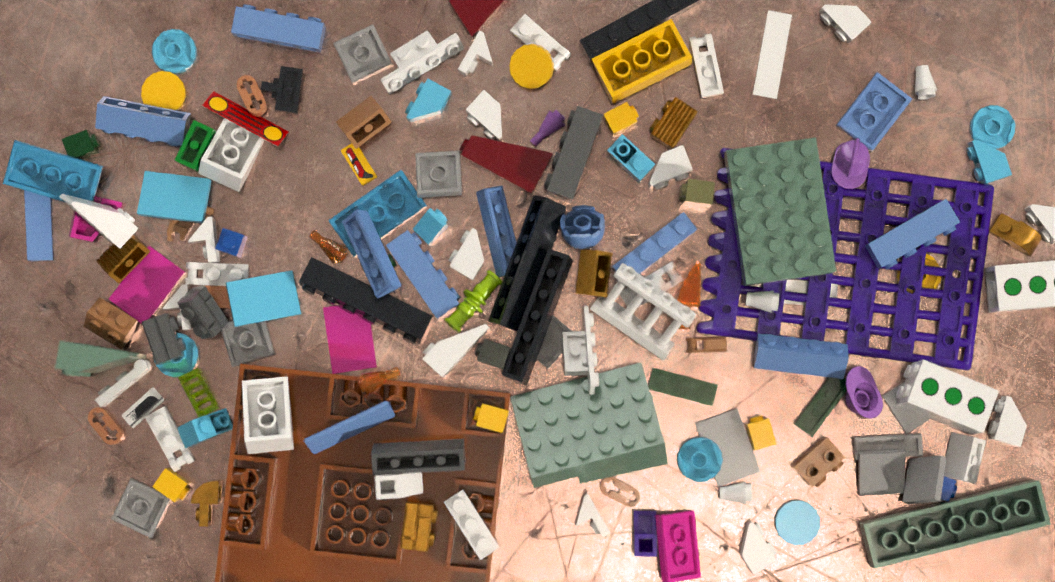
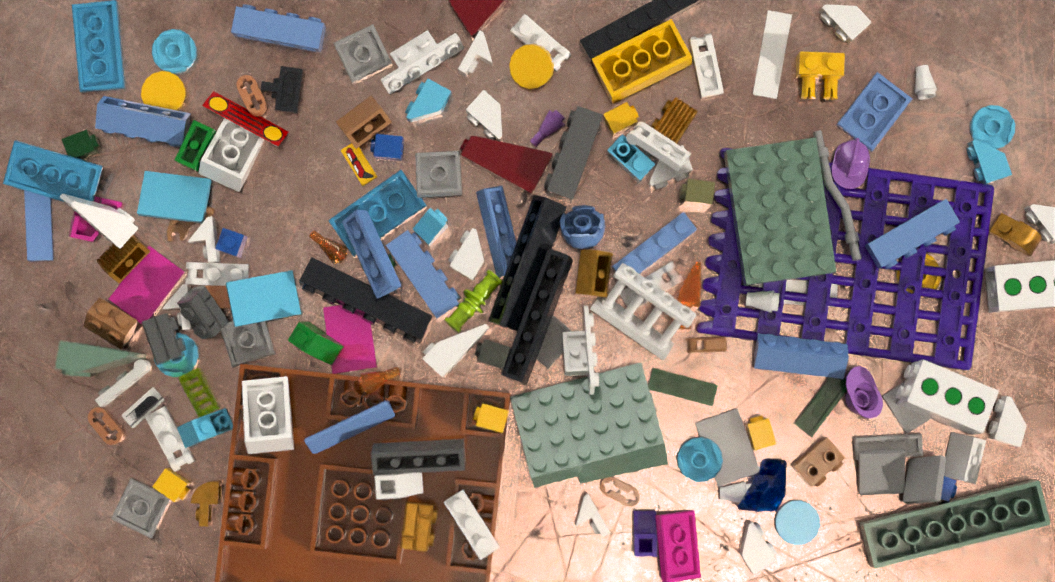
(98, 46): none -> dark azure tile
(315, 342): none -> green slope
(387, 147): none -> blue brick
(658, 145): none -> white plate
(767, 488): none -> clear blue slope
(820, 66): none -> yellow brick
(851, 236): none -> light grey bar

